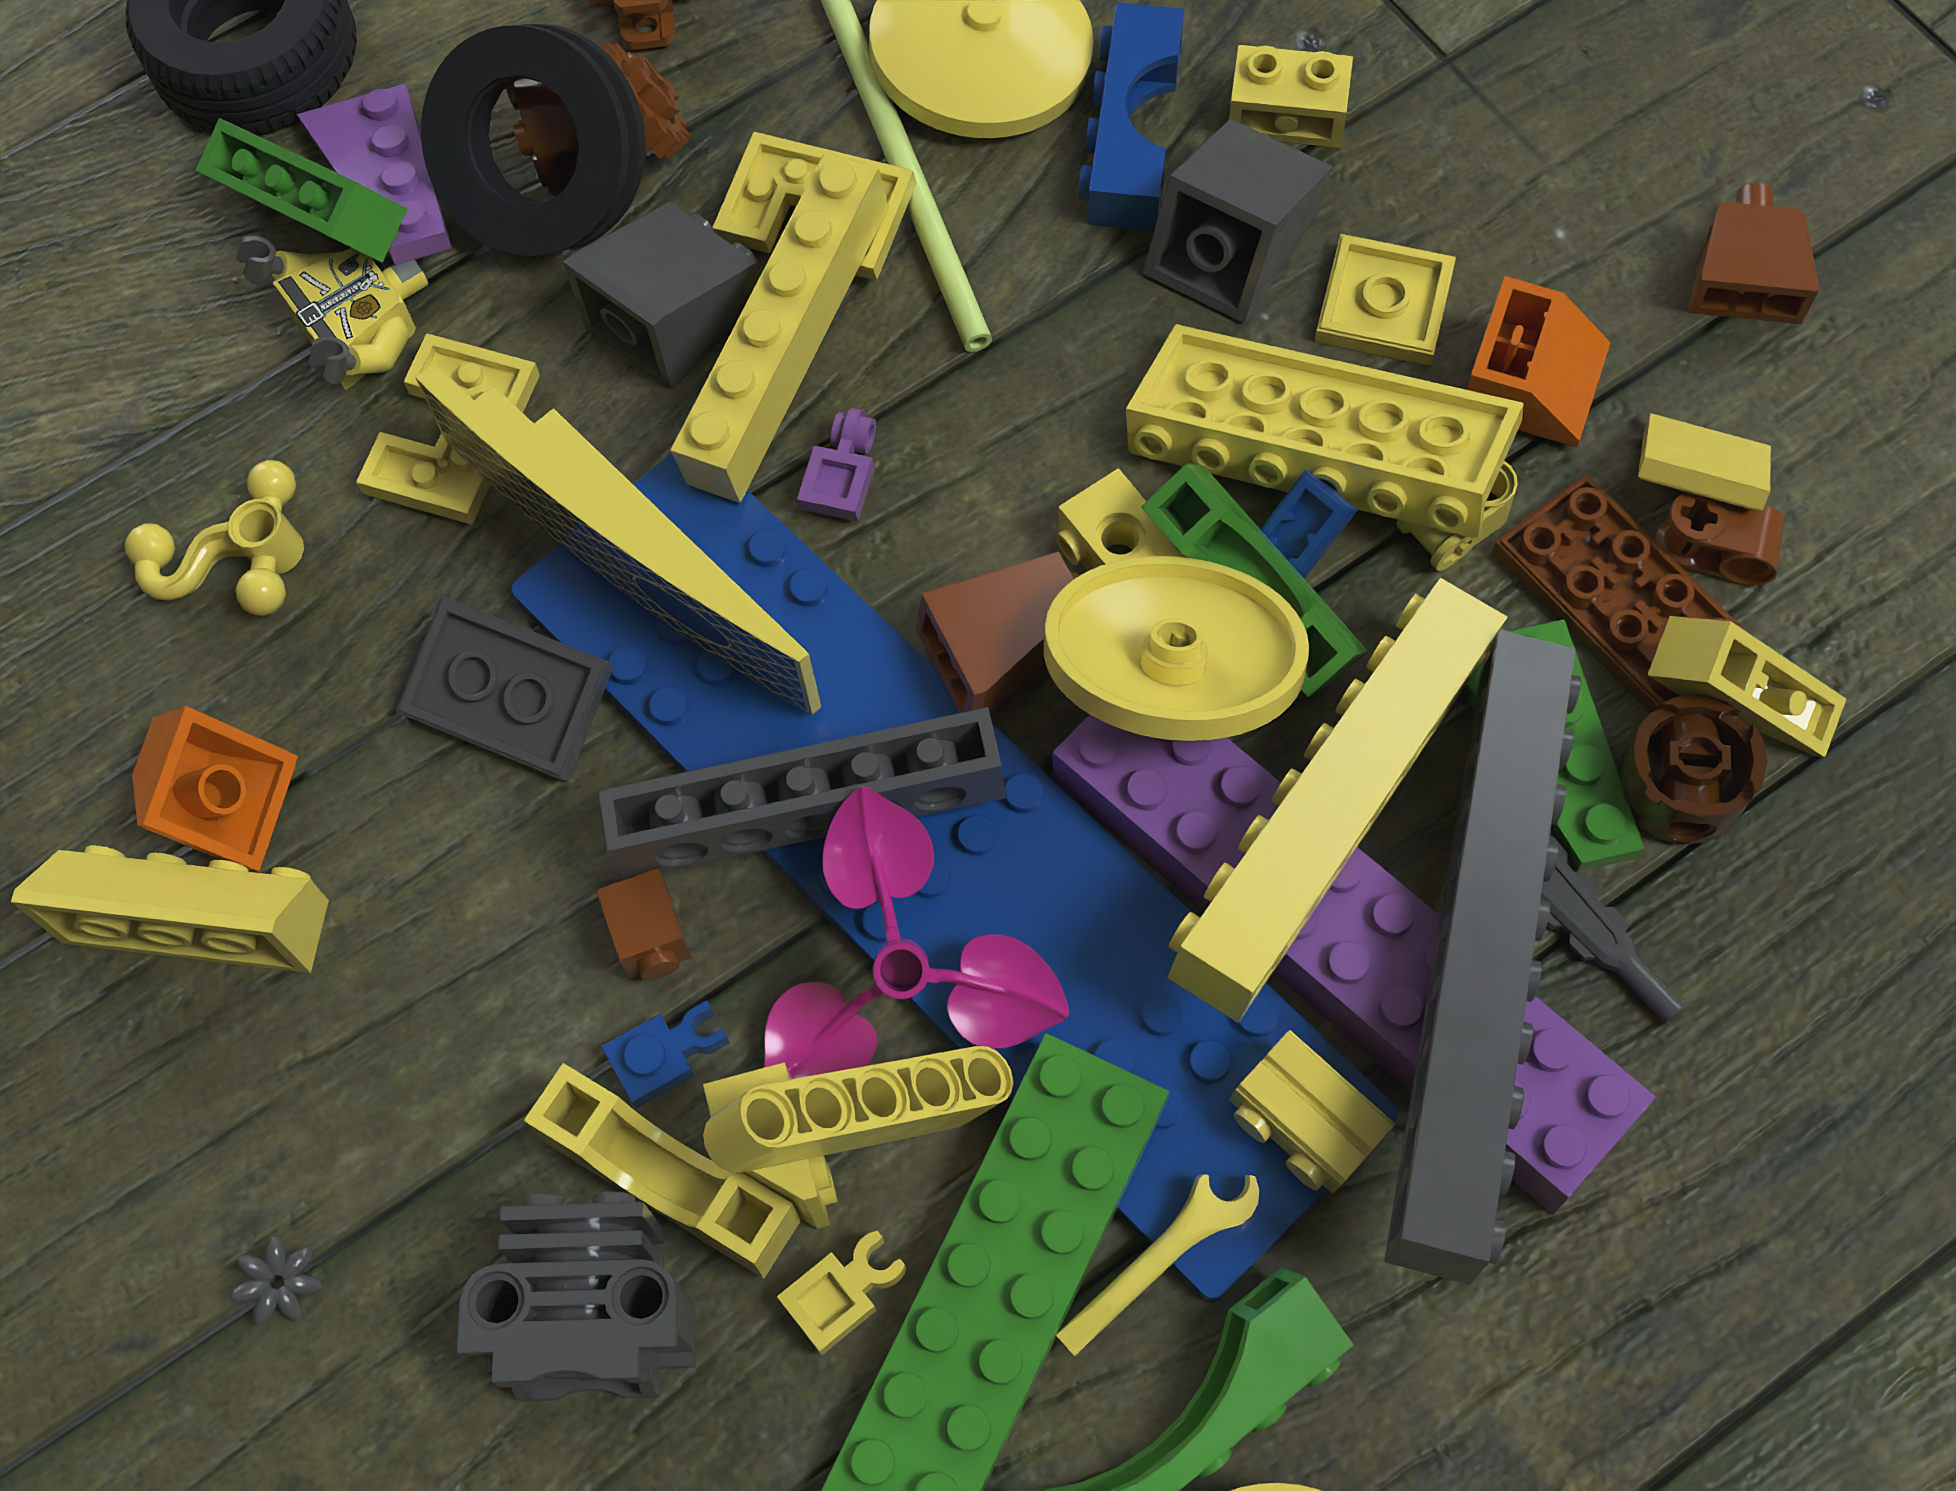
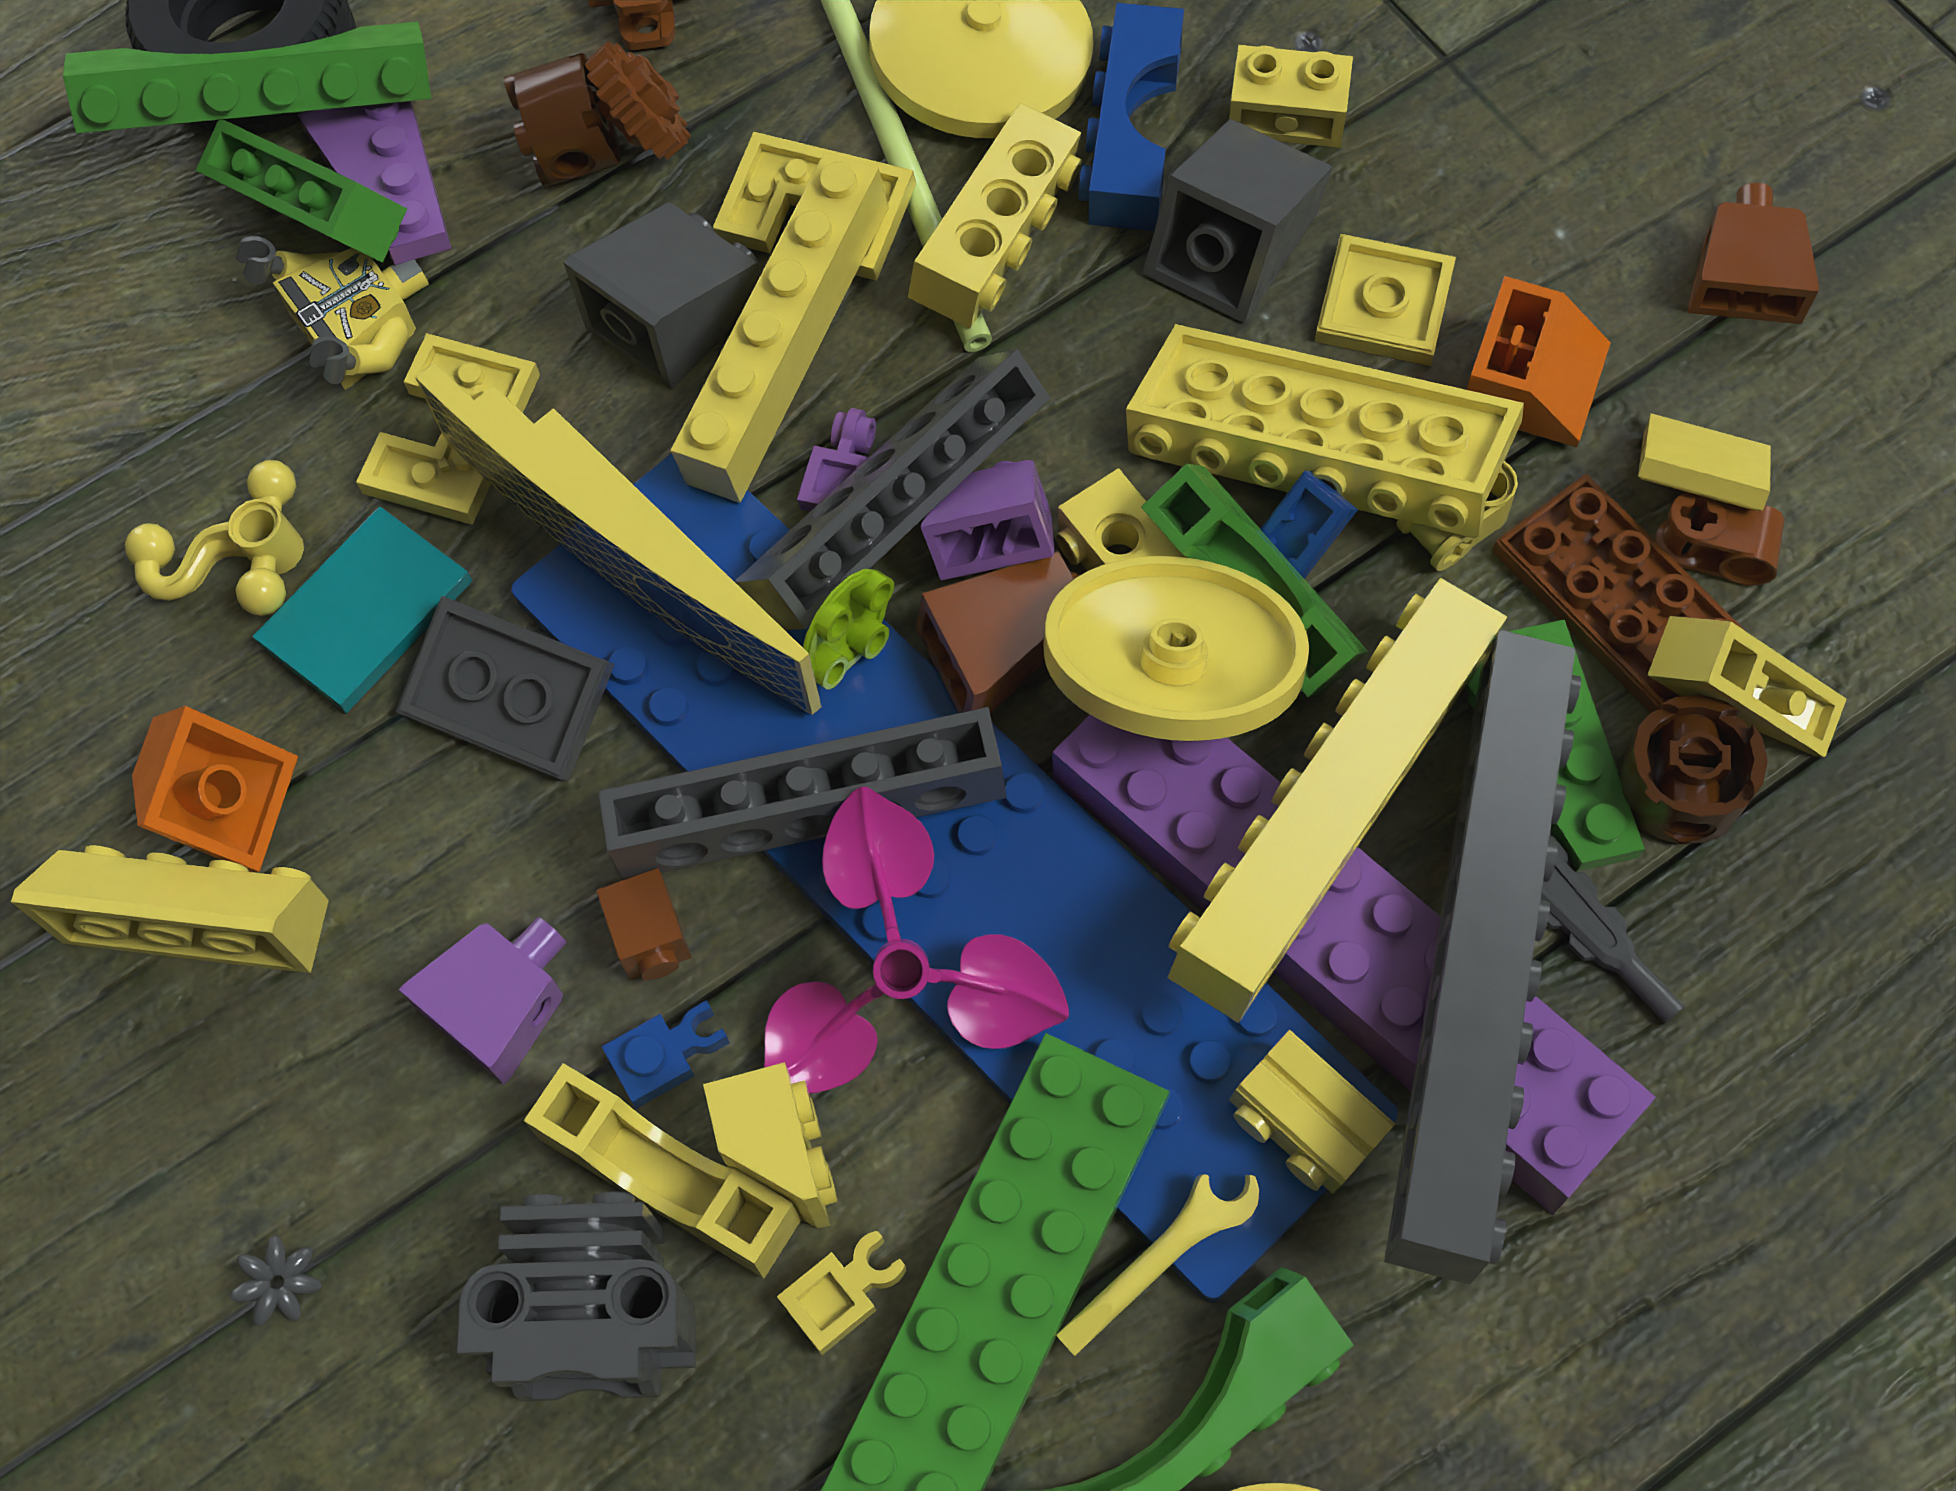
(158, 88): none -> bright green arch
(362, 609): none -> teal tile
(460, 152): black tyre -> none
(491, 994): none -> medium lavender torso
(849, 626): none -> lime dish
(856, 1108): light yellow beam -> none
(894, 488): none -> dark grey brick
(990, 521): none -> medium lavender torso
(995, 215): none -> light yellow brick

